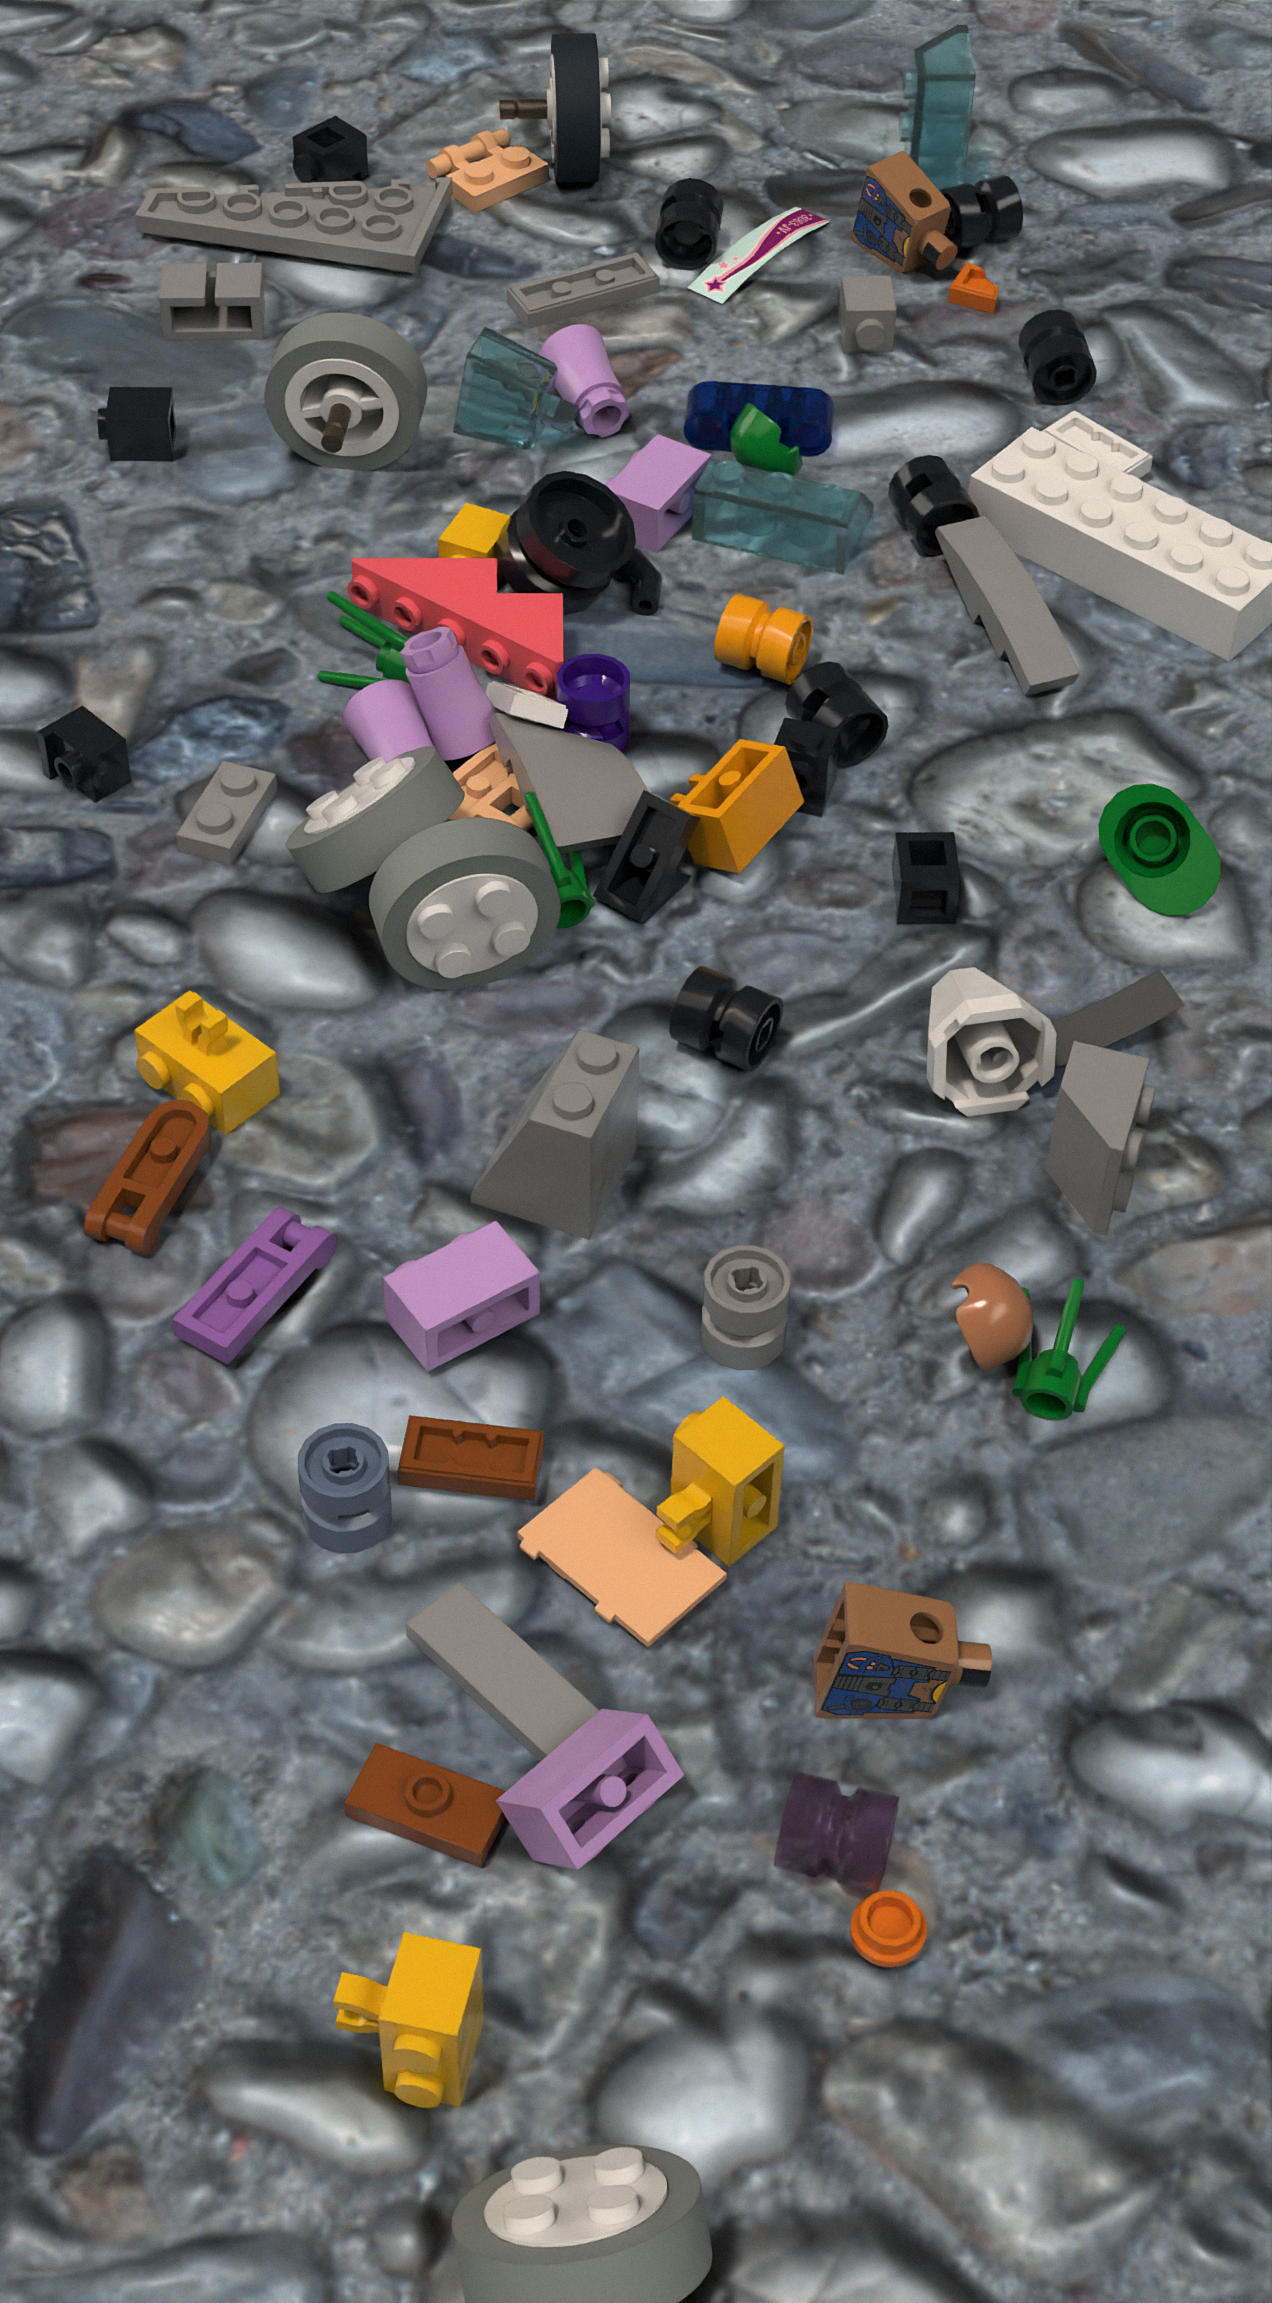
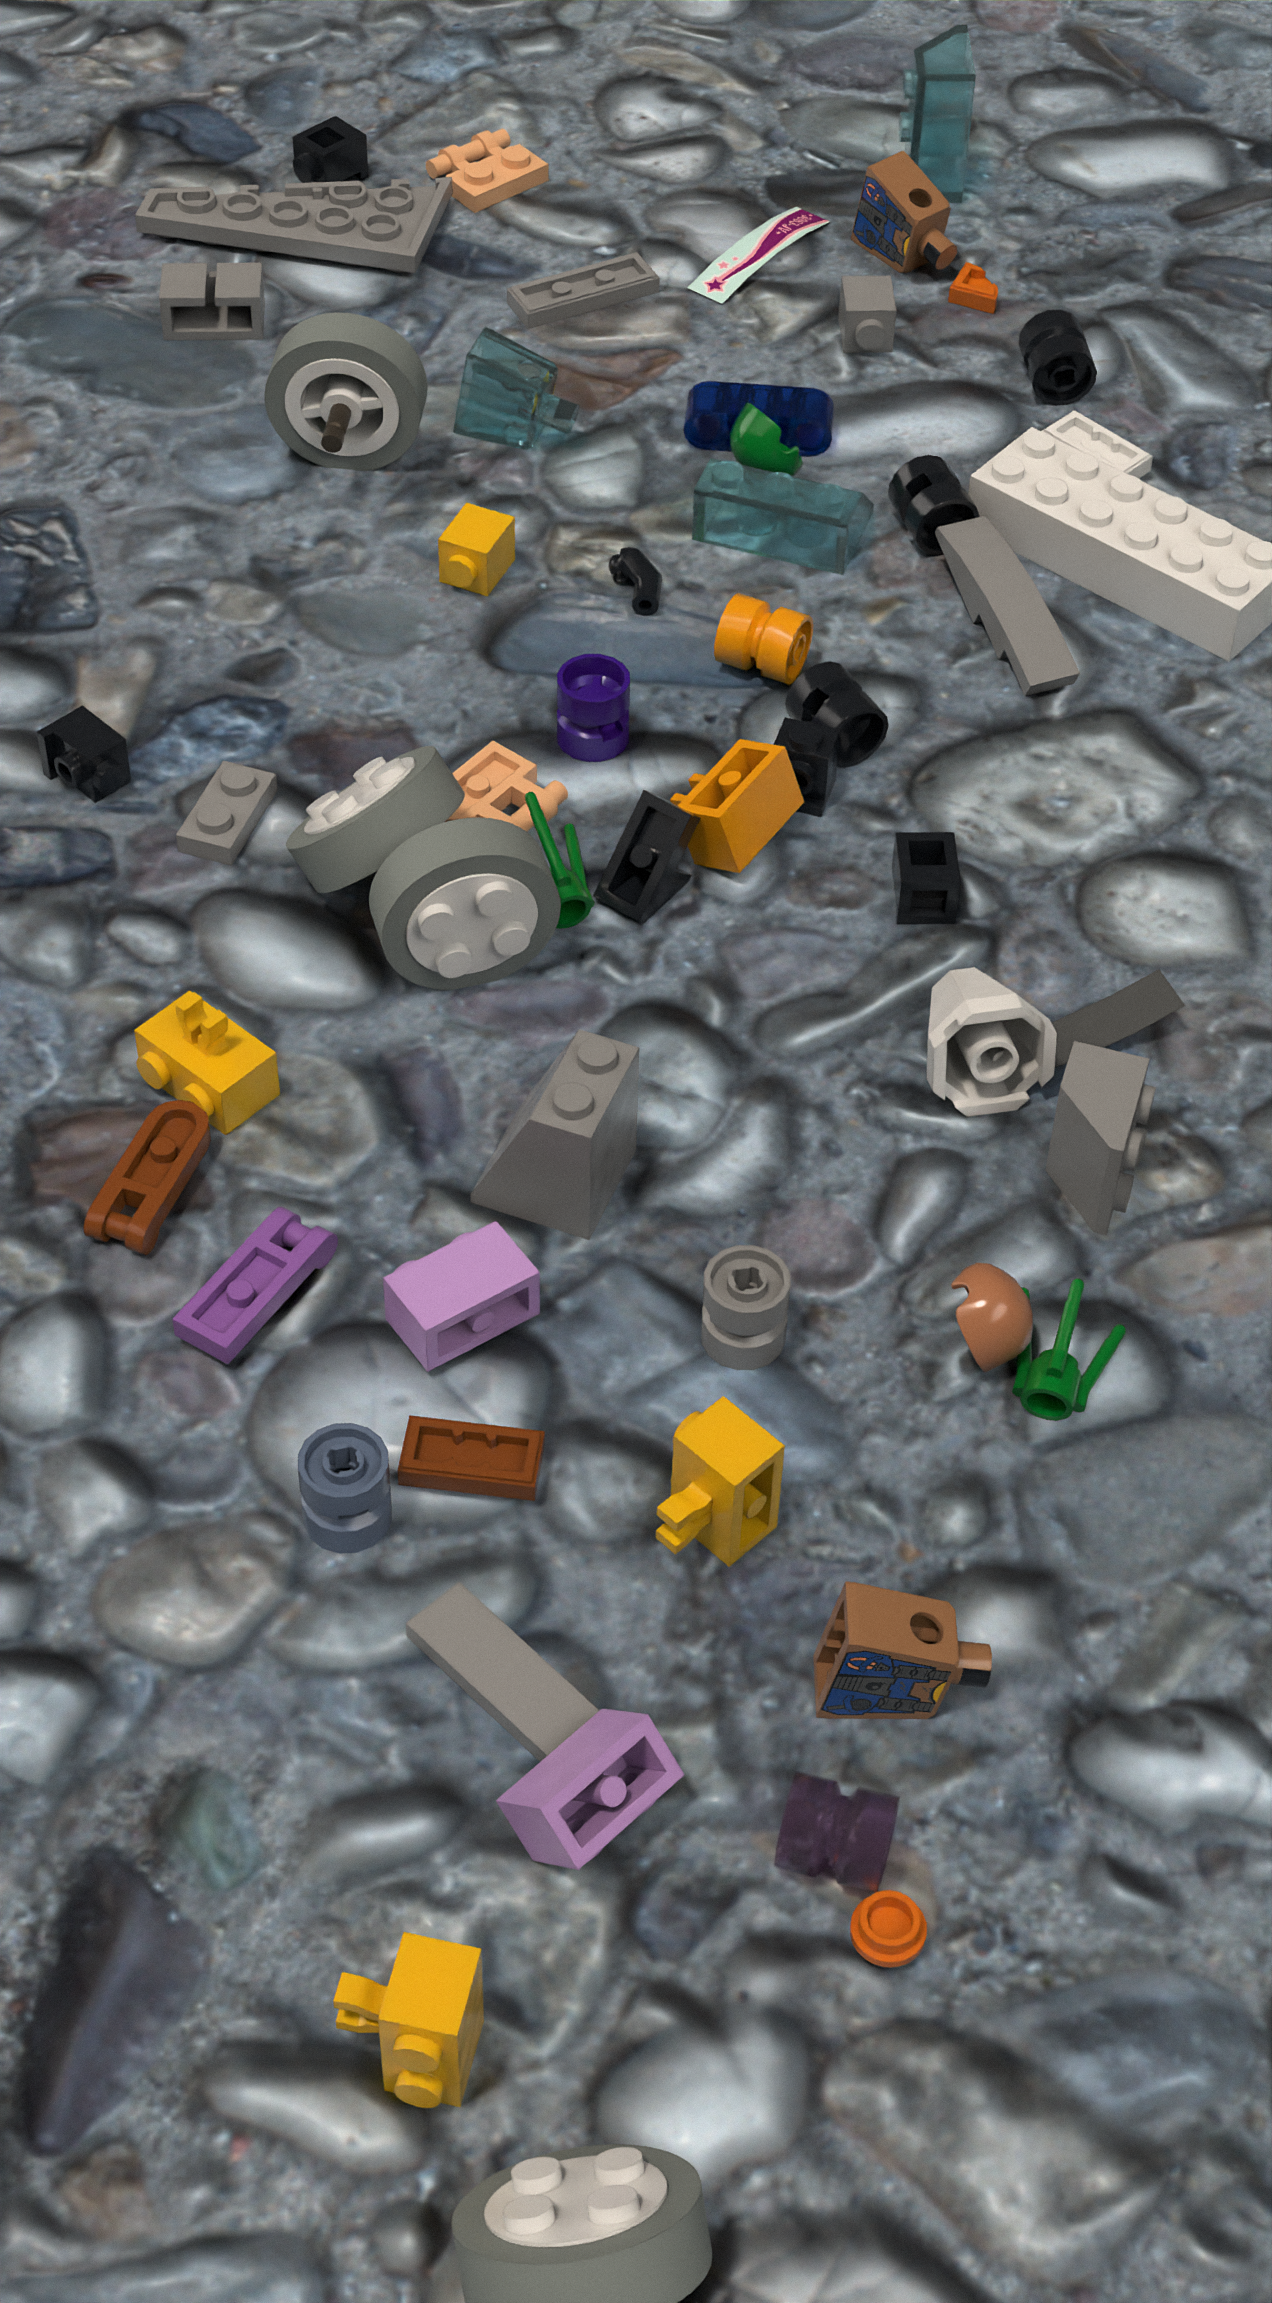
(138, 424): black brick -> none
(367, 627): green plant -> none
(386, 720): lavender plant -> none
(426, 1804): dark orange plate -> none
(448, 694): lavender plant -> none
(501, 632): coral slope -> none
(526, 704): white plate -> none
(566, 540): black wheel -> none
(572, 107): black wheel -> none
(578, 781): light grey slope -> none
(587, 378): lavender plant -> none
(610, 1553): light nougat piece -> none
(659, 489): lavender brick -> none
(689, 224): black wheel -> none
(720, 1016): black wheel -> none
(983, 212): black wheel -> none
(1159, 849): green piece -> none

